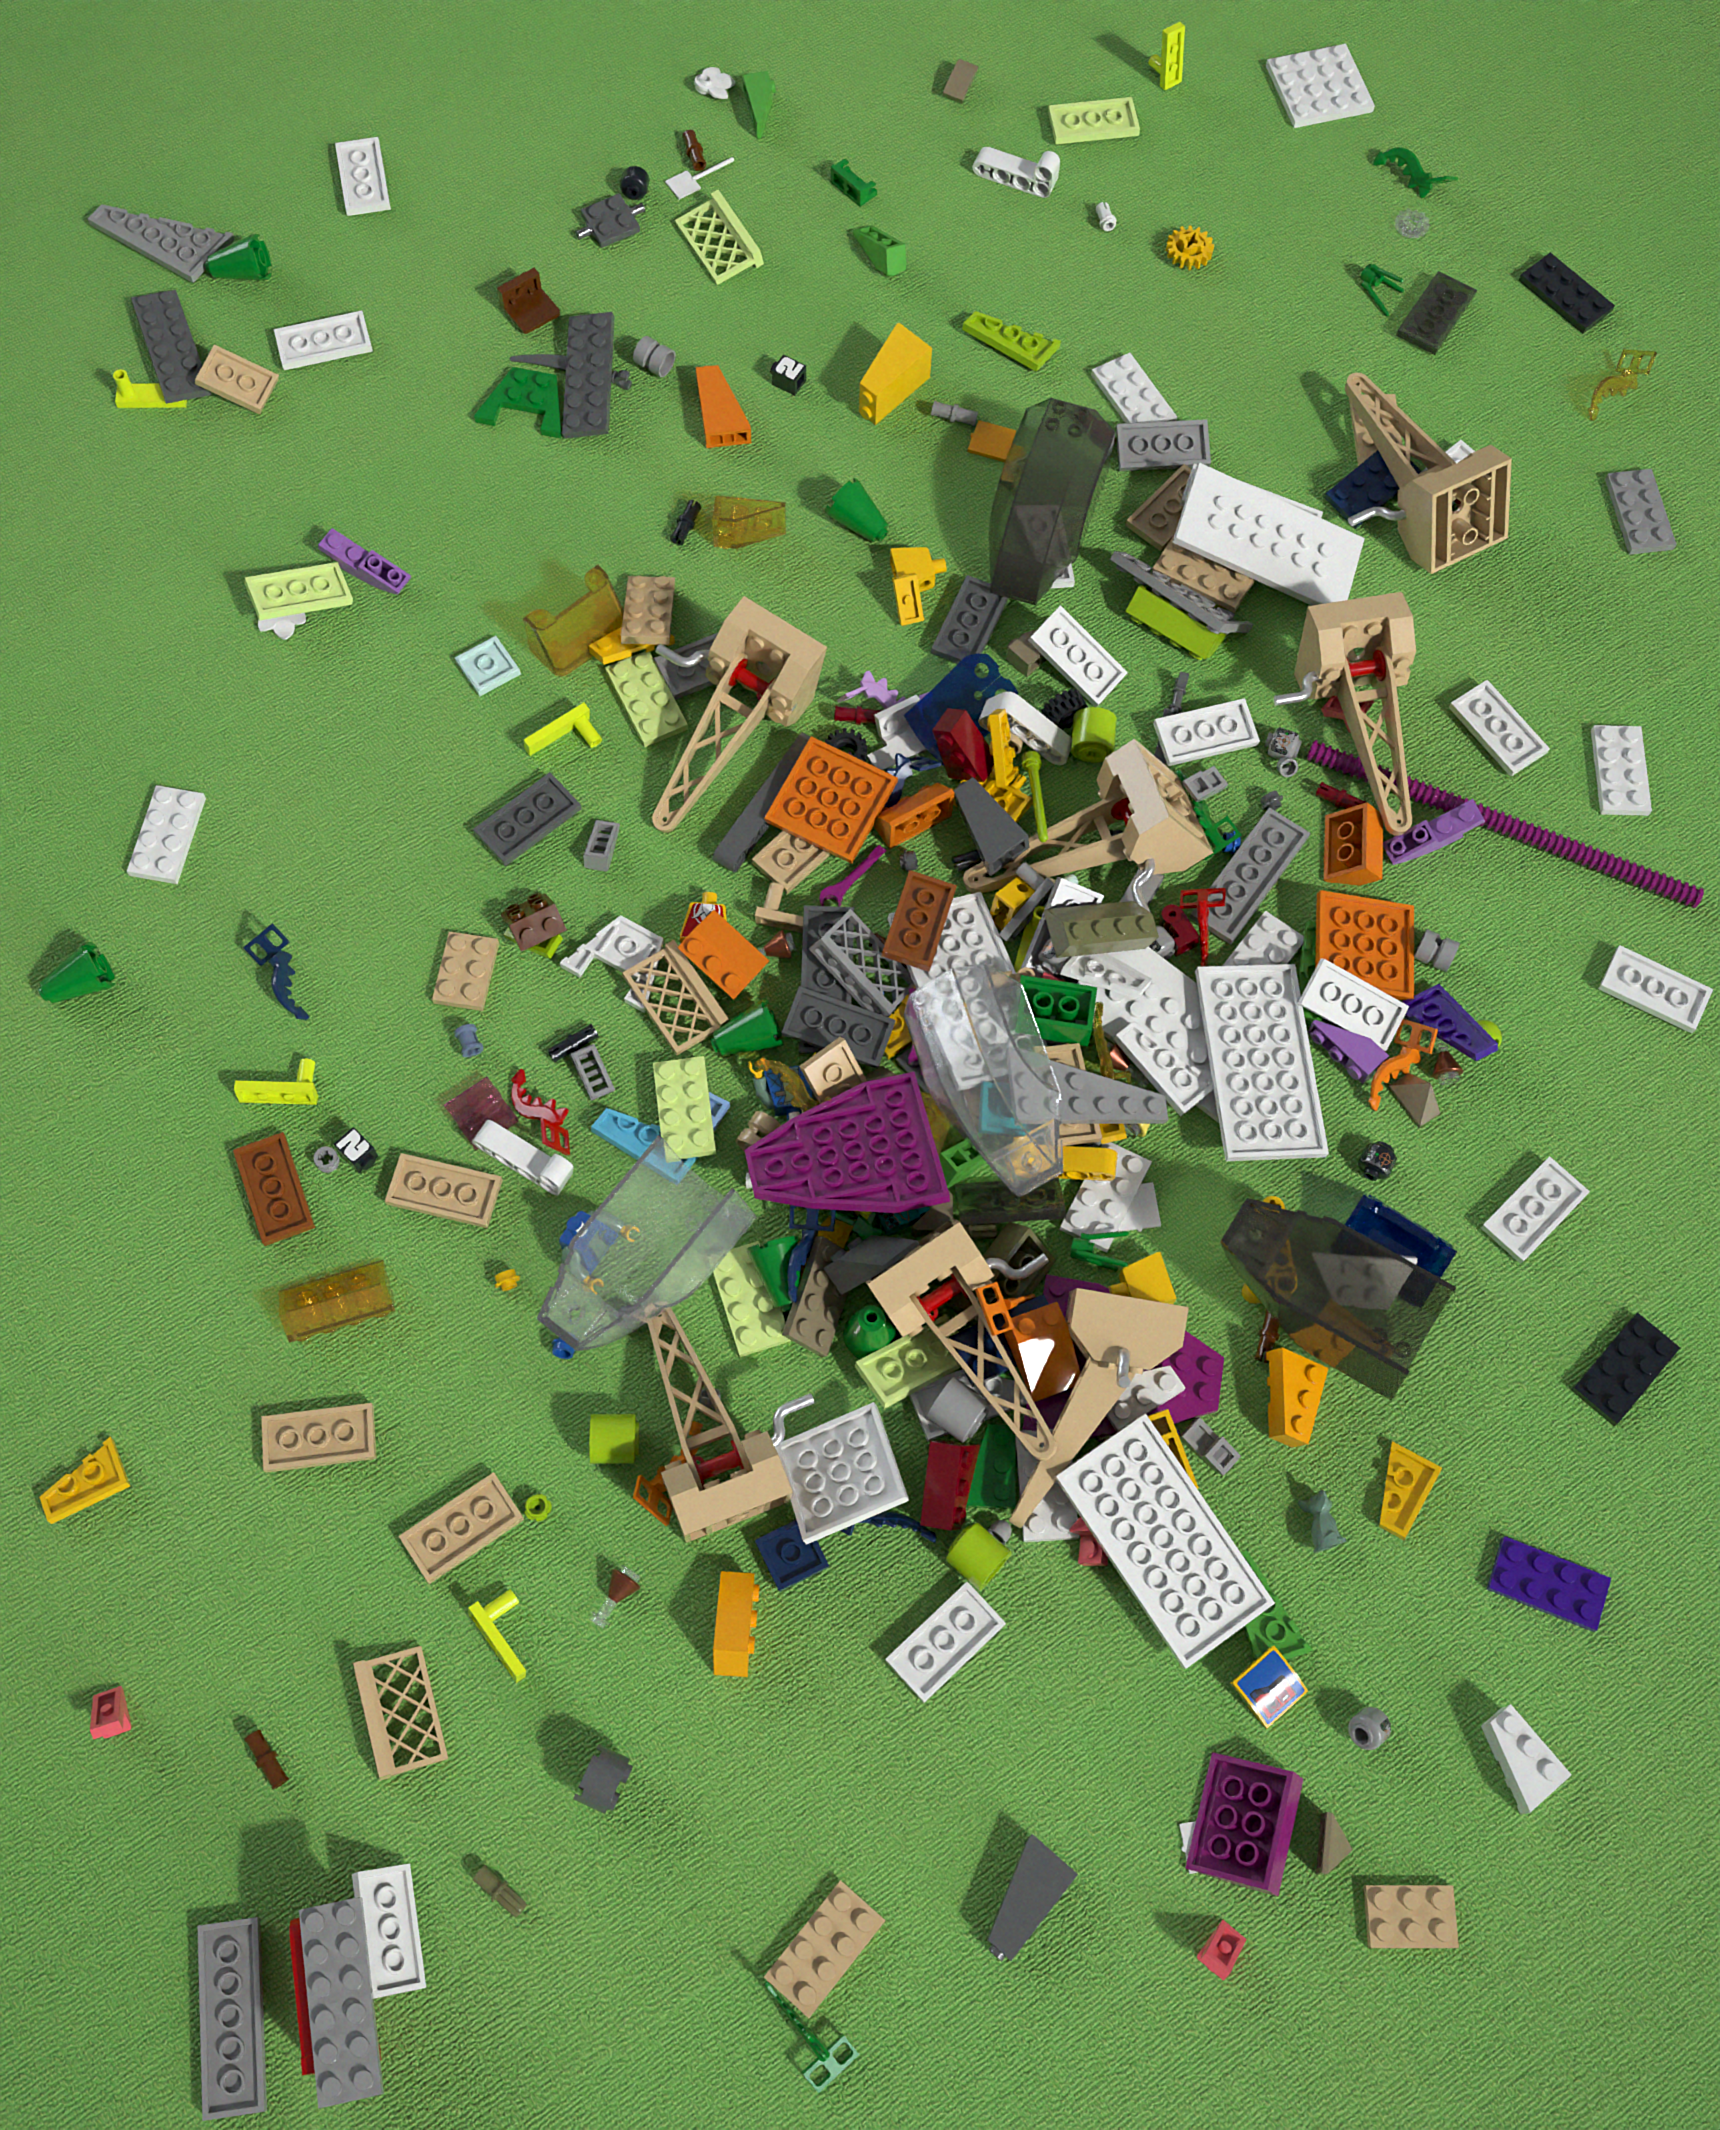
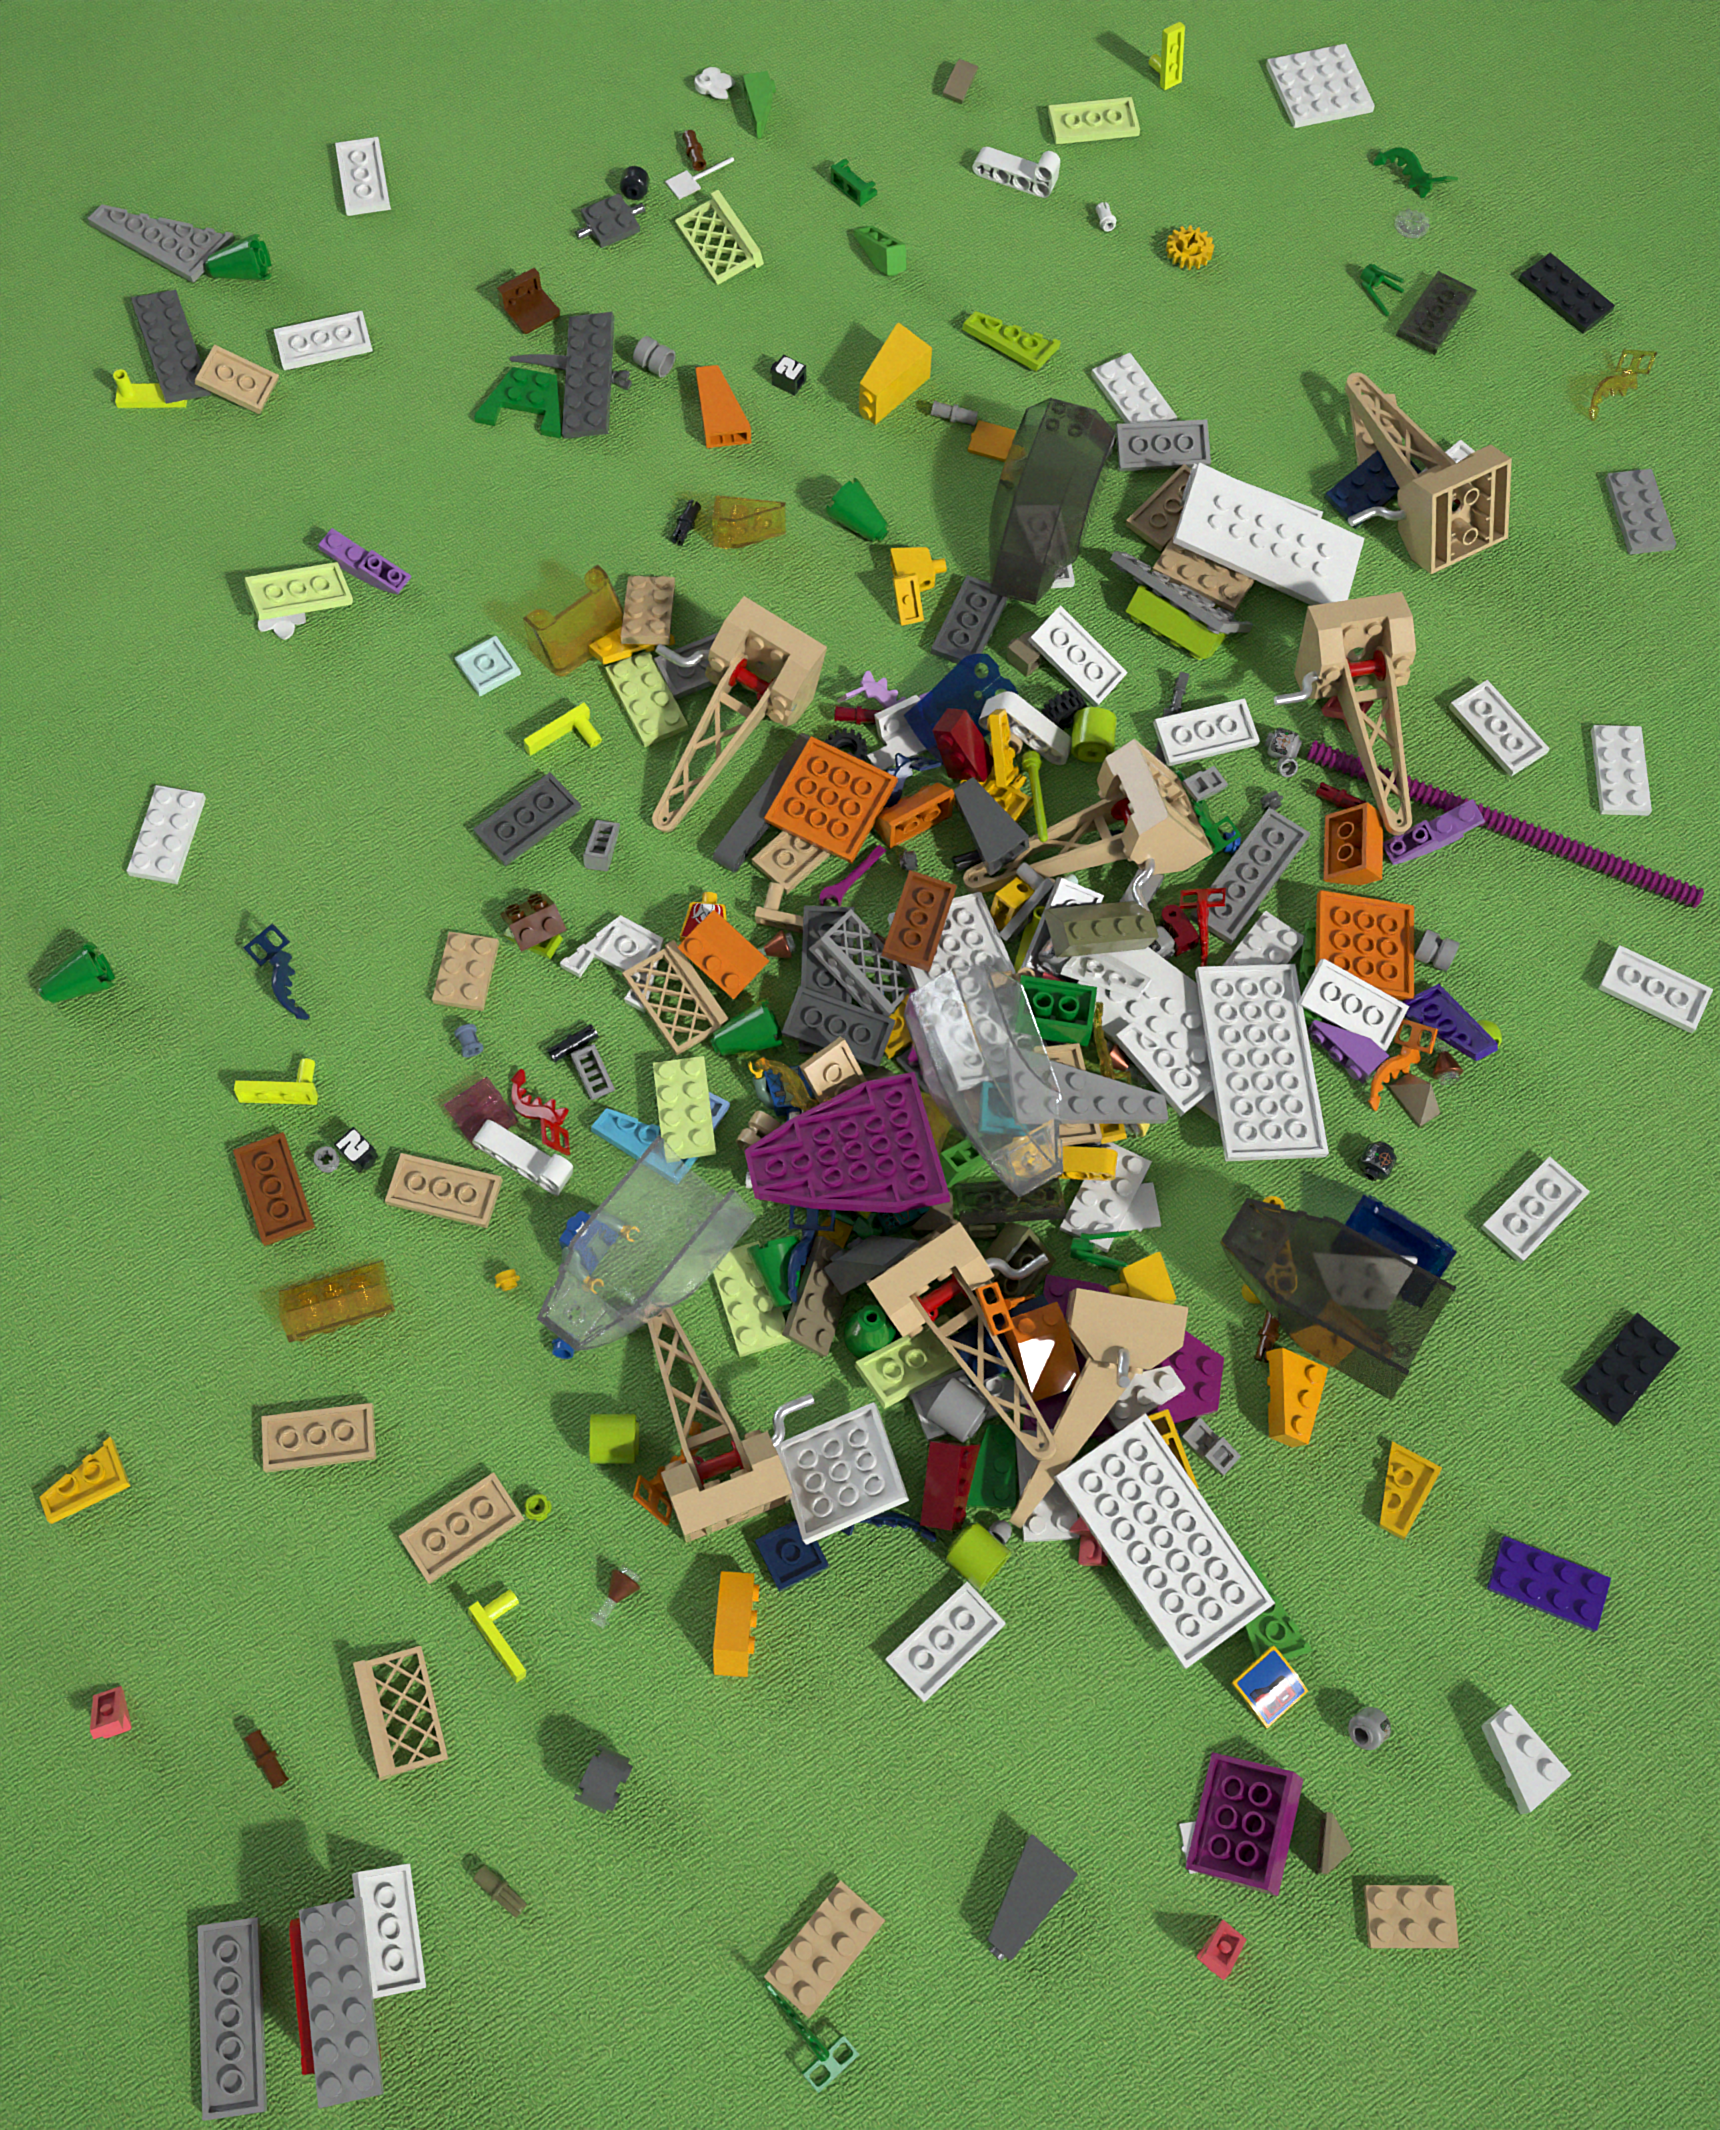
(1324, 1528): sand green animal -> none

